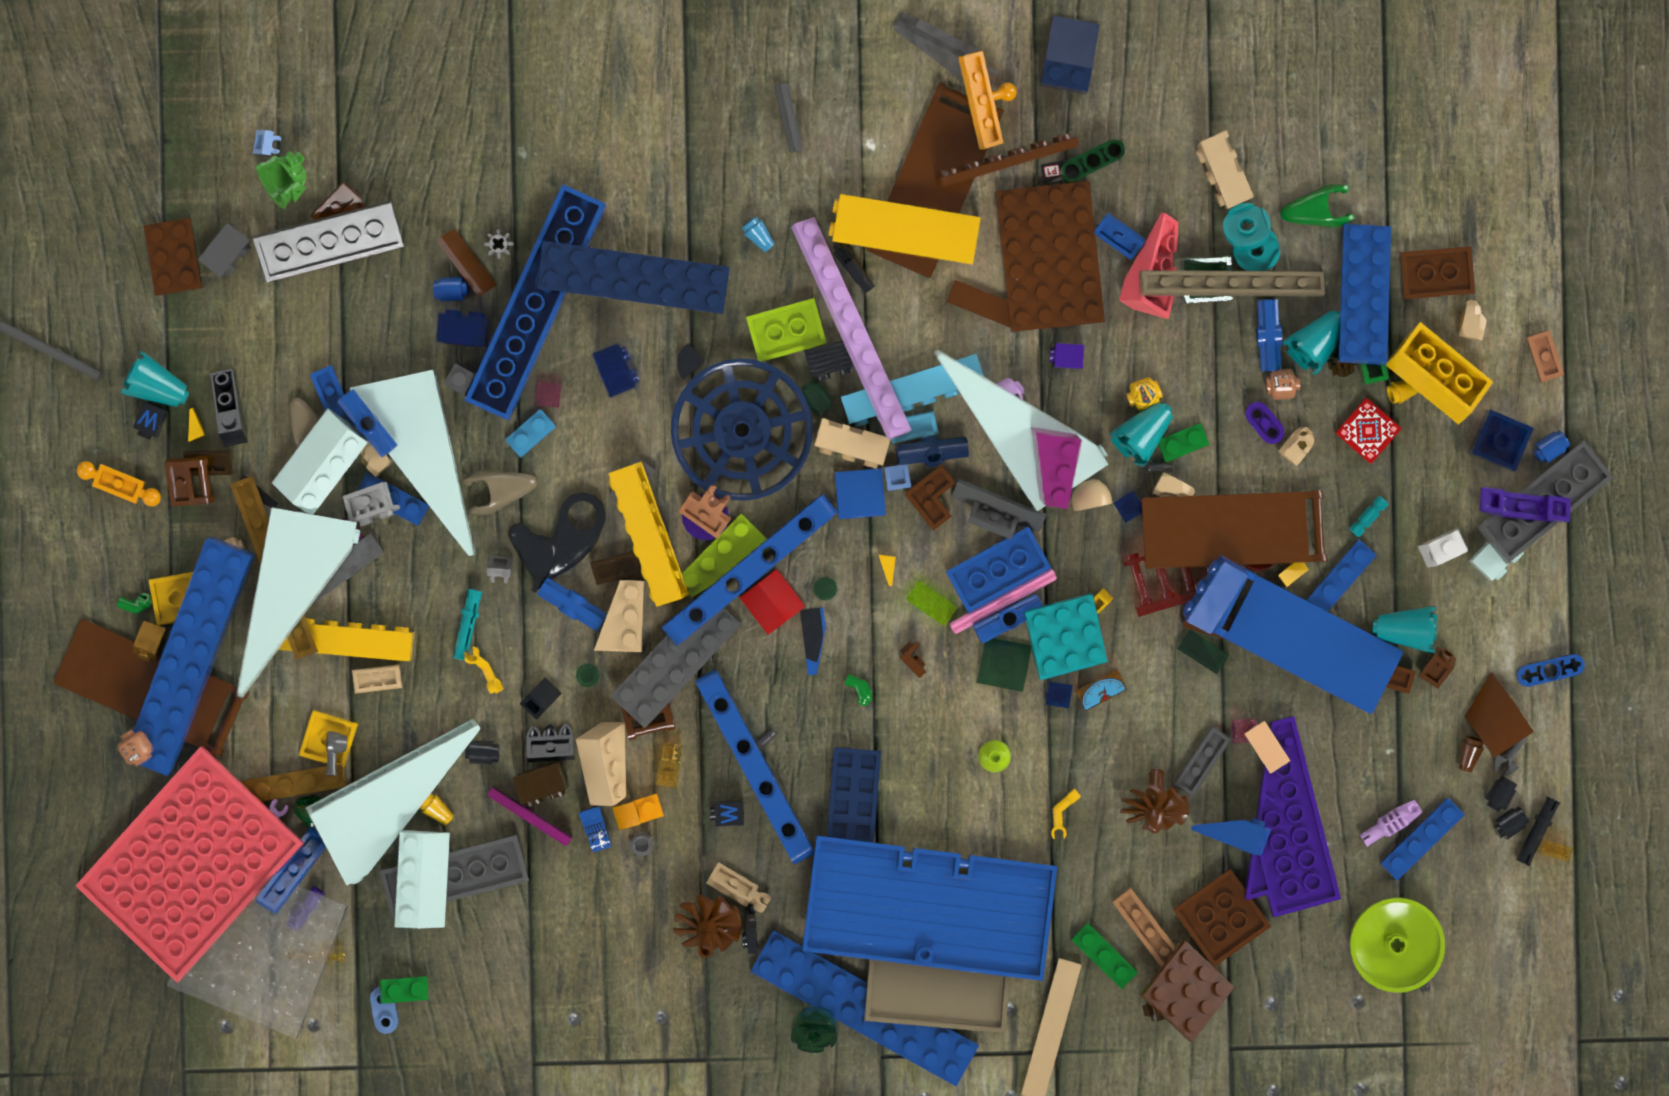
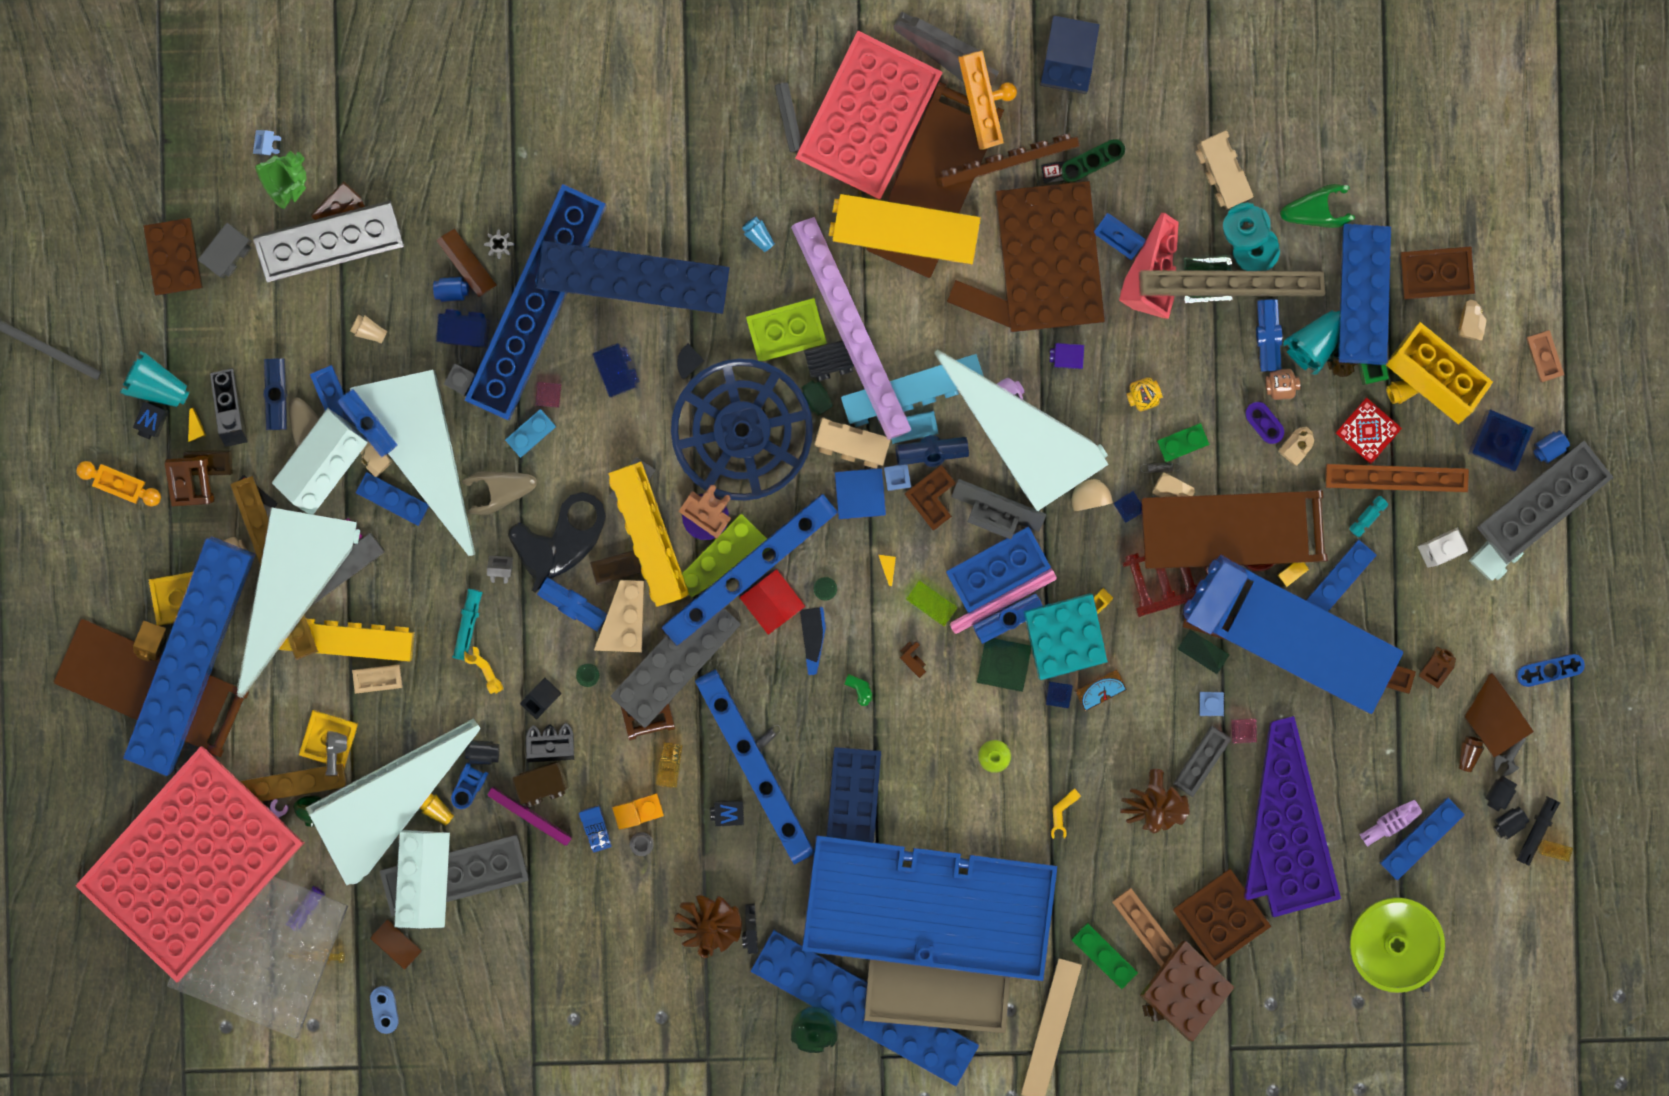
(135, 747): nougat head -> none
(137, 605): green arm -> none
(275, 378): none -> dark blue piece
(292, 873): blue plate -> none
(367, 329): none -> tan cone
(369, 503): light grey bracket -> none
(396, 944): none -> reddish brown slope
(403, 989): green plate -> none
(468, 785): none -> blue piece
(604, 763): tan wedge -> none
(737, 887): tan plate -> none
(850, 263): black piece -> none
(868, 115): none -> coral plate
(1056, 465): magenta wedge -> none
(1142, 433): teal cone -> none
(1211, 703): none -> medium blue plate
(1242, 834): blue slope -> none
(1267, 747): light nougat tile -> none
(1396, 478): none -> dark orange plate
(1409, 628): teal cone -> none
(1524, 506): dark purple slope -> none

